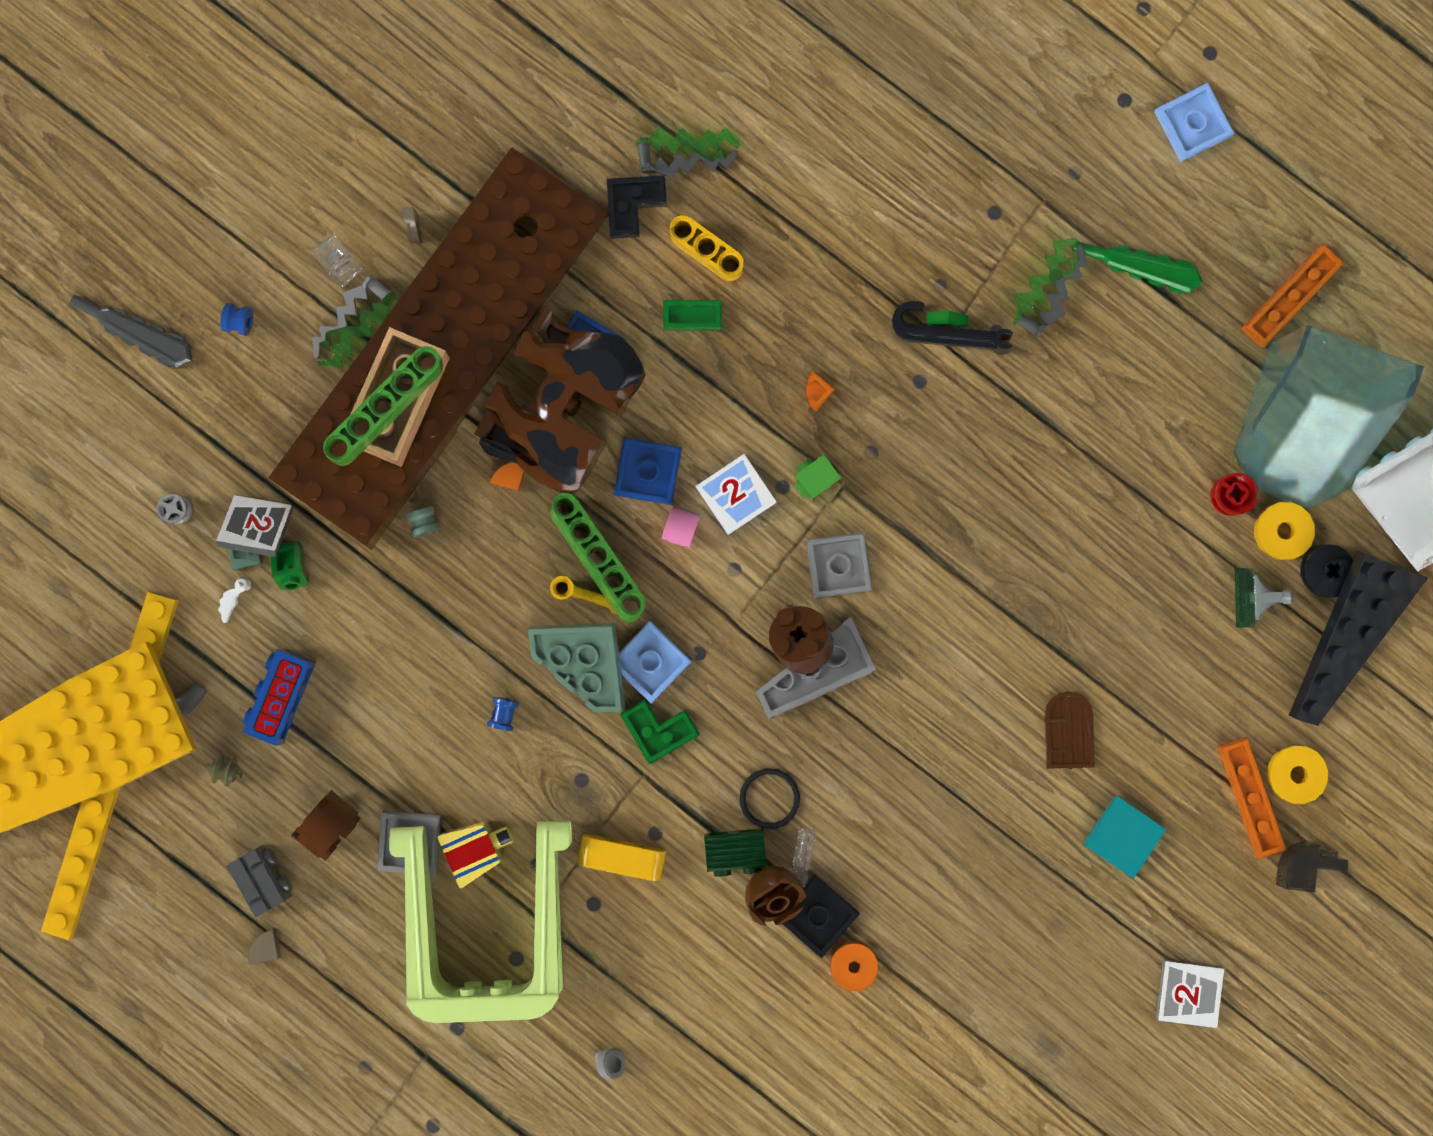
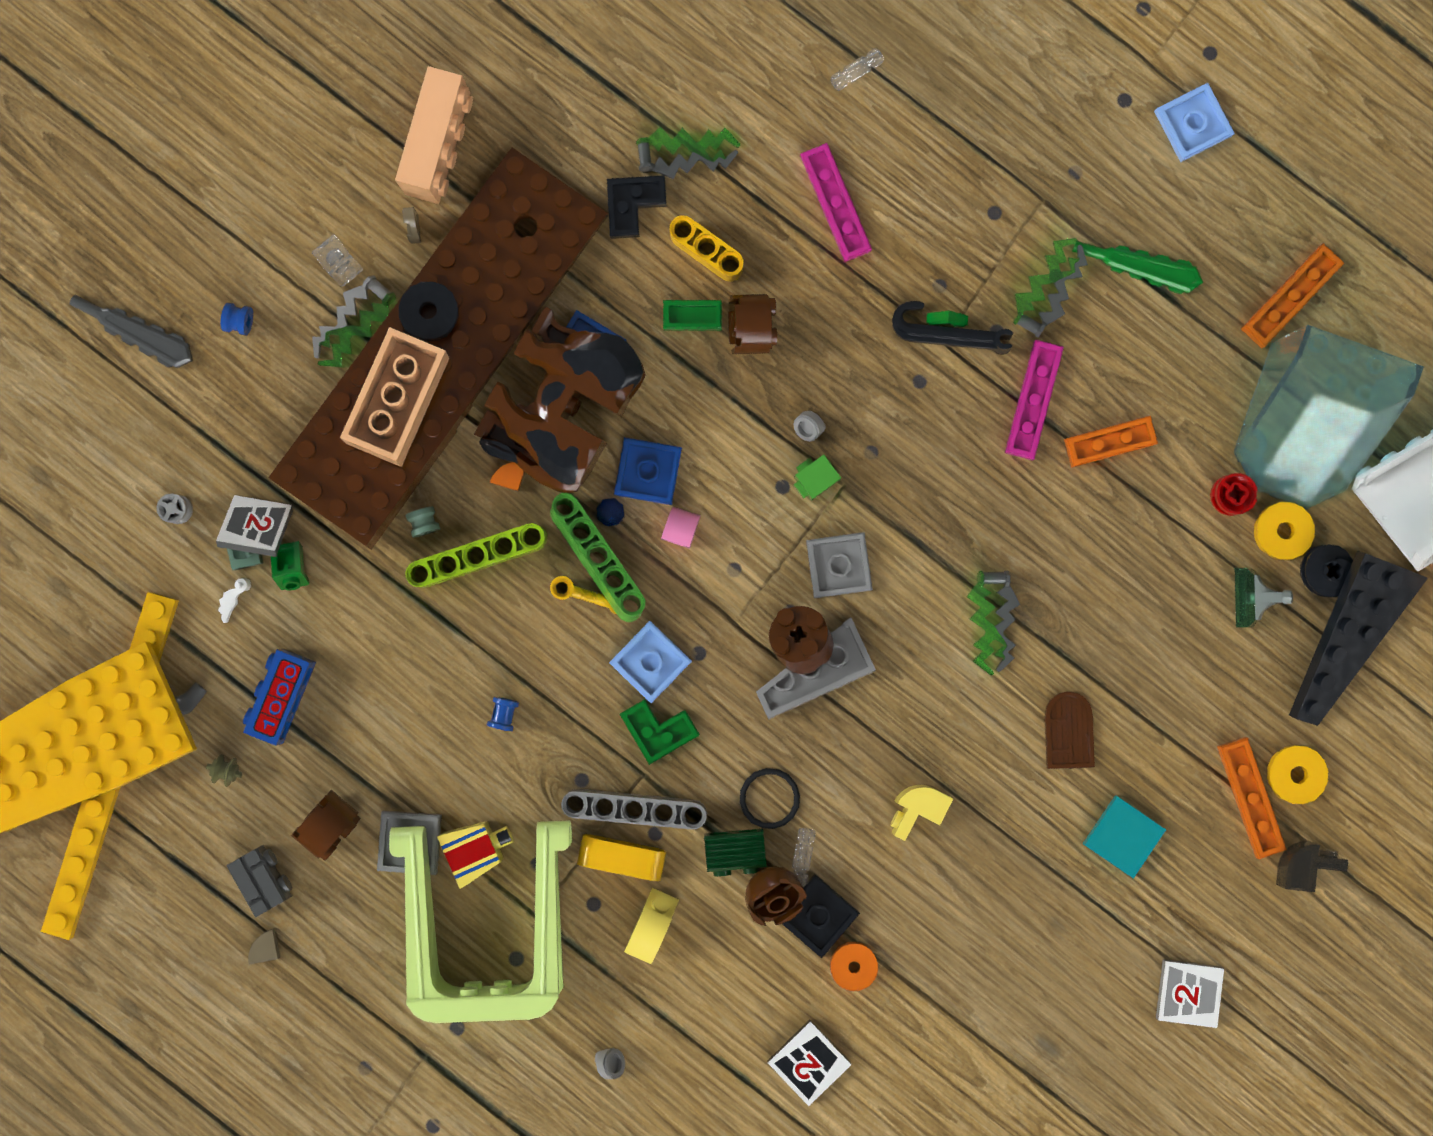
(386, 391): bright green beam -> none
(428, 294): none -> black tile
(434, 135): none -> light nougat brick
(462, 555): none -> lime beam
(583, 661): sand green plate -> none
(610, 512): none -> clear blue tile
(620, 814): none -> light grey beam
(651, 926): none -> light yellow brick
(736, 494): tile -> none
(752, 324): none -> reddish brown brick
(809, 426): none -> light grey tile
(809, 1062): none -> tile
(817, 391): orange tile -> none
(835, 202): none -> dark pink tile
(857, 69): none -> clear axle
(920, 801): none -> light yellow brick
(993, 632): none -> piece
(1034, 400): none -> dark pink tile
(1111, 441): none -> orange tile

